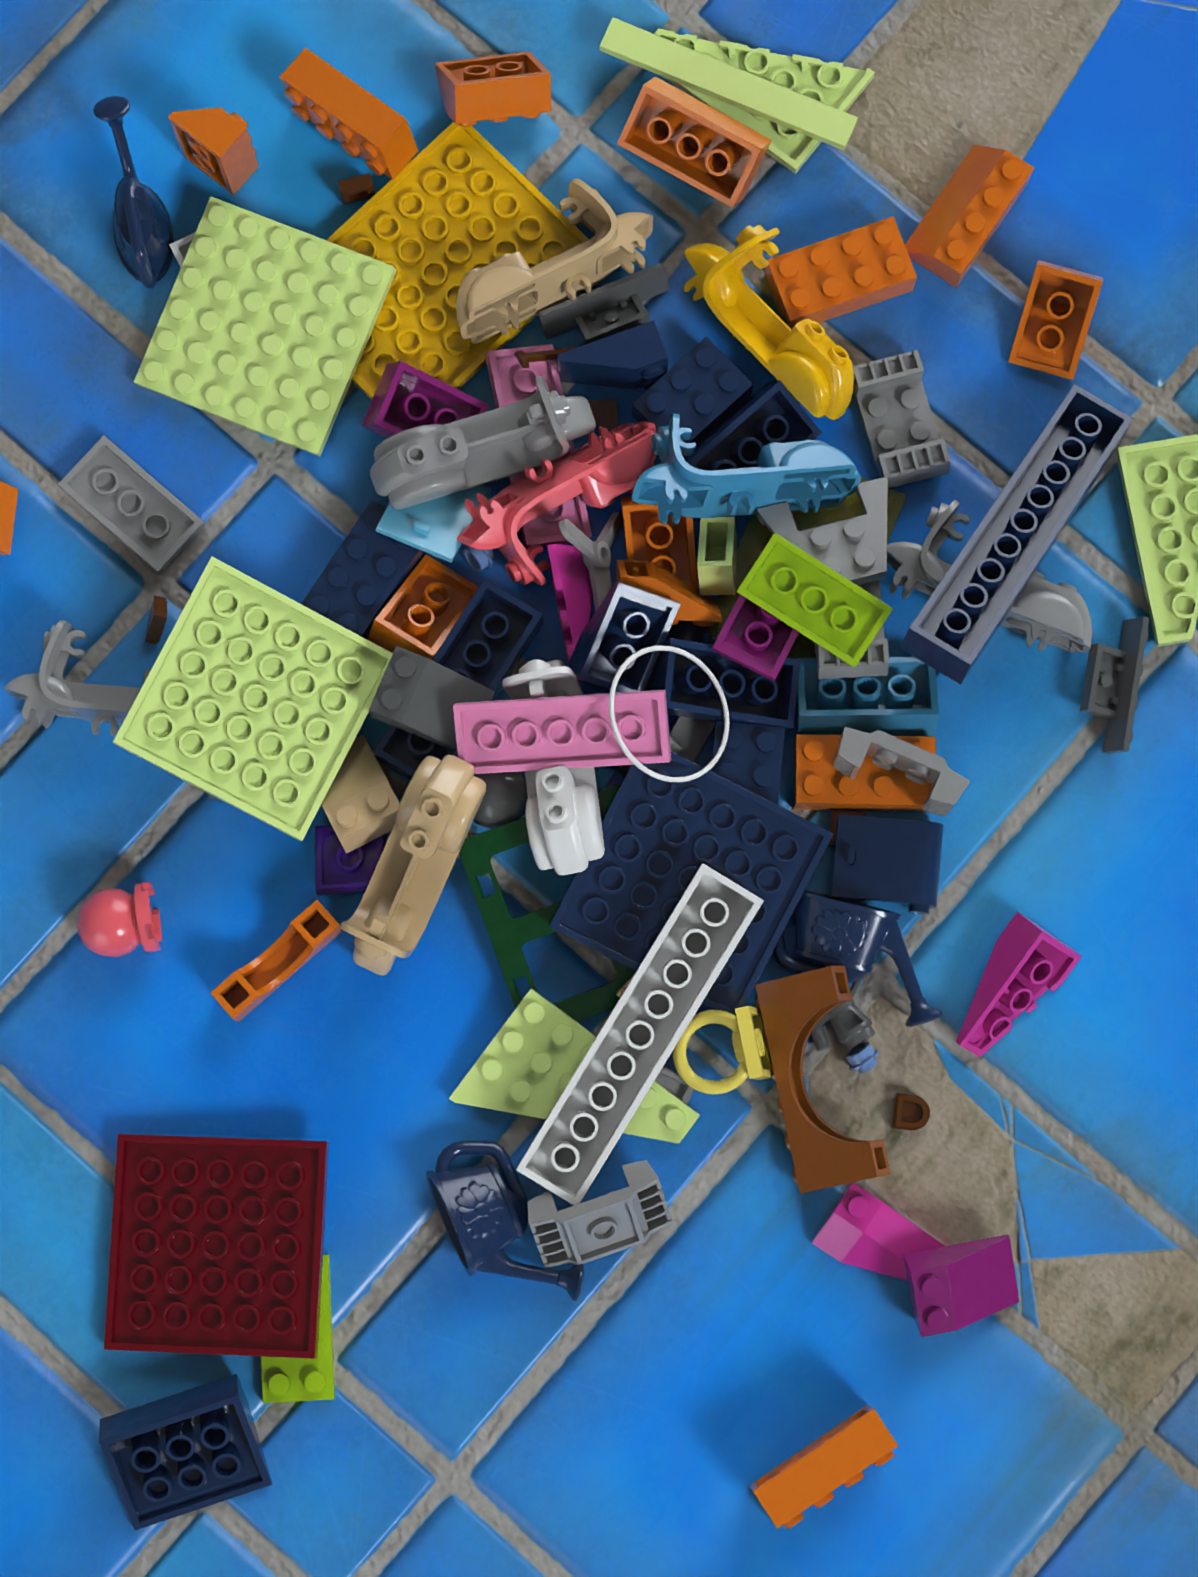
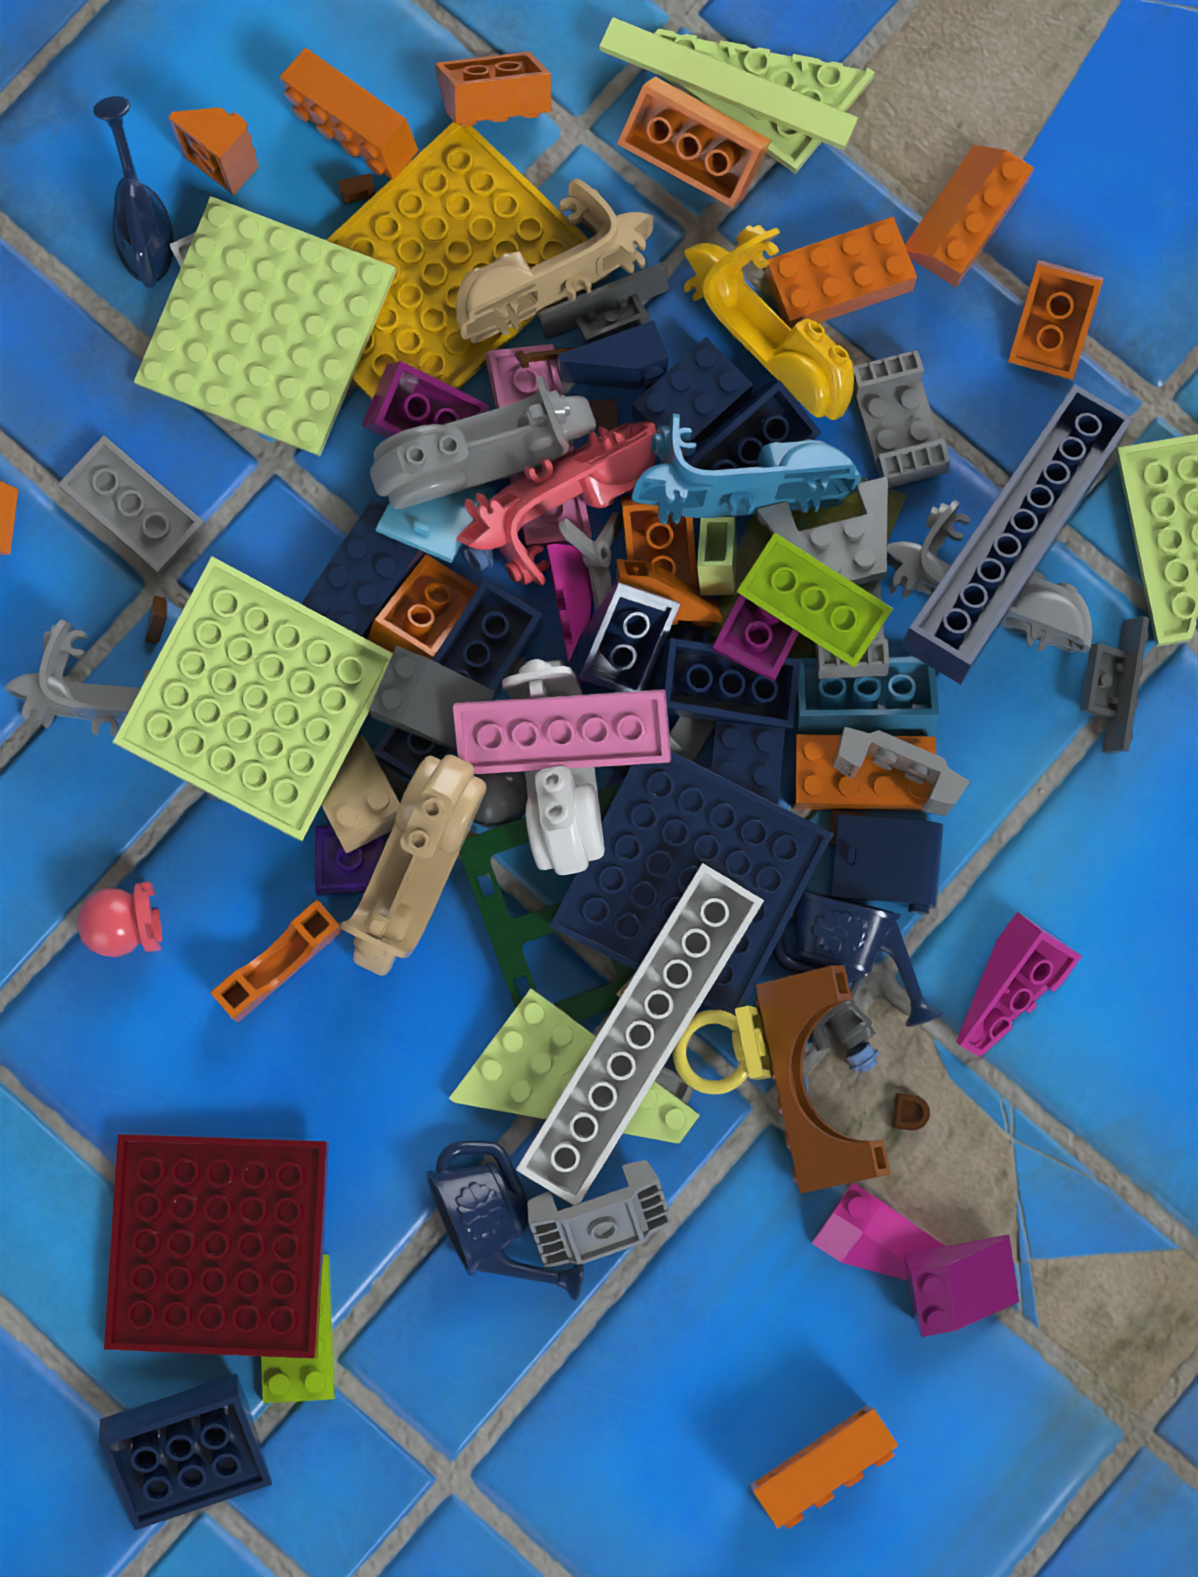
(617, 734): white piece -> none

